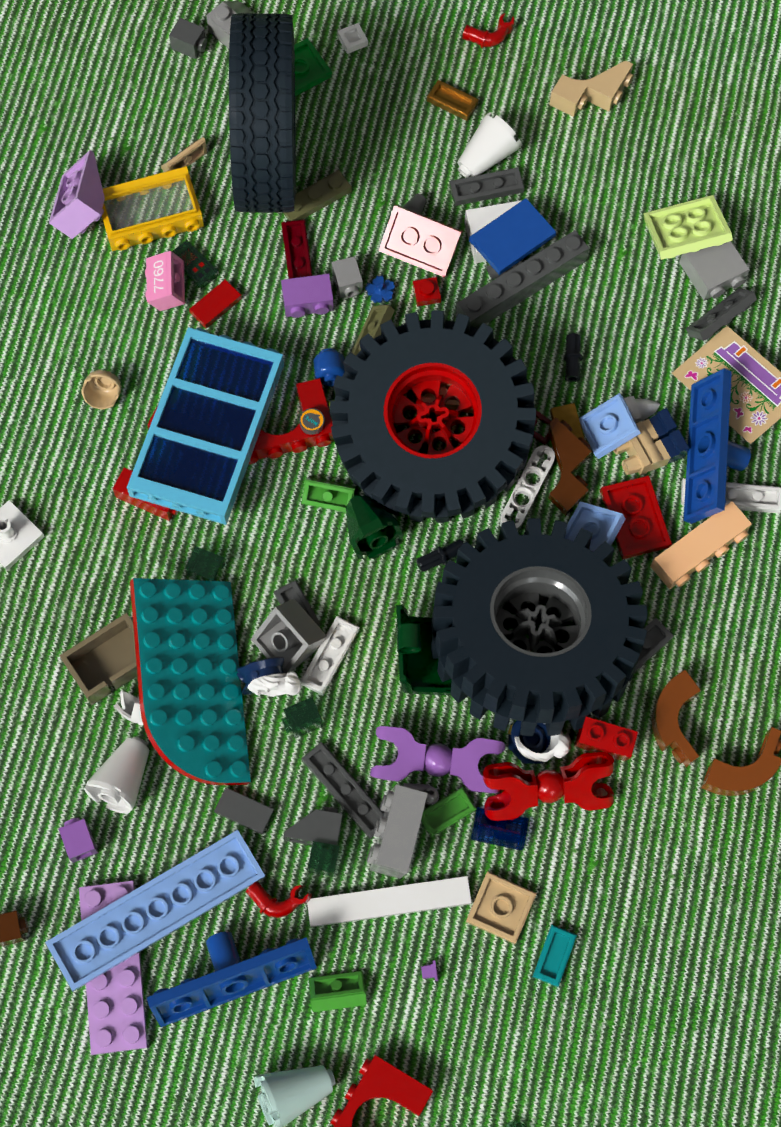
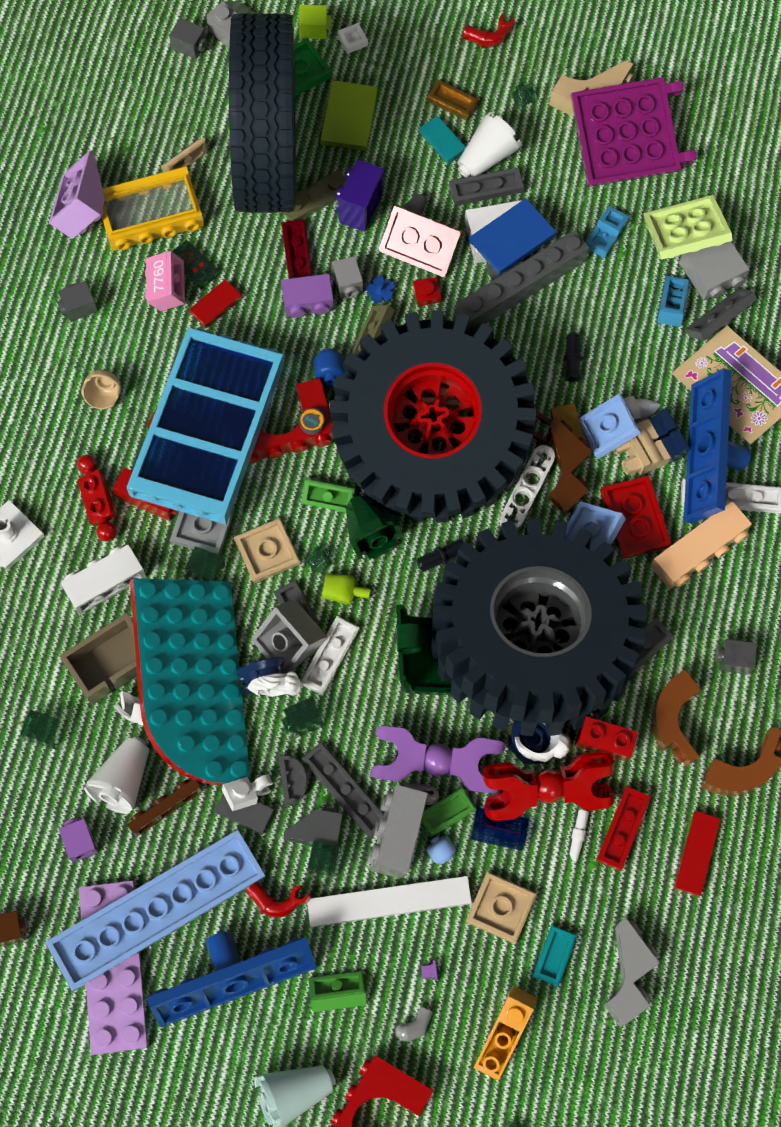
(40, 729): none -> clear green panel
(76, 301): none -> dark grey brick
(96, 498): none -> red plate
(102, 579): none -> white brick
(164, 807): none -> reddish brown plate
(200, 532): none -> light grey plate
(243, 793): none -> white plate
(267, 550): none -> tan tile
(293, 779): none -> dark grey plate
(314, 21): none -> lime brick
(319, 559): none -> clear green piece
(342, 589): none -> lime piece
(349, 115): none -> lime tile
(360, 195): none -> dark purple brick
(416, 1028): none -> light grey arm
(440, 849): none -> light blue piece
(442, 140): none -> teal tile
(505, 1032): none -> light orange slope
(524, 95): none -> clear green piece
(578, 834): none -> white piece
(607, 231): none -> dark azure slope
(623, 828): none -> red plate
(628, 131): none -> magenta plate
(635, 961): none -> light grey arch
(670, 314): none -> dark azure slope
(697, 853): none -> red tile
(736, 656): none -> flat silver brick

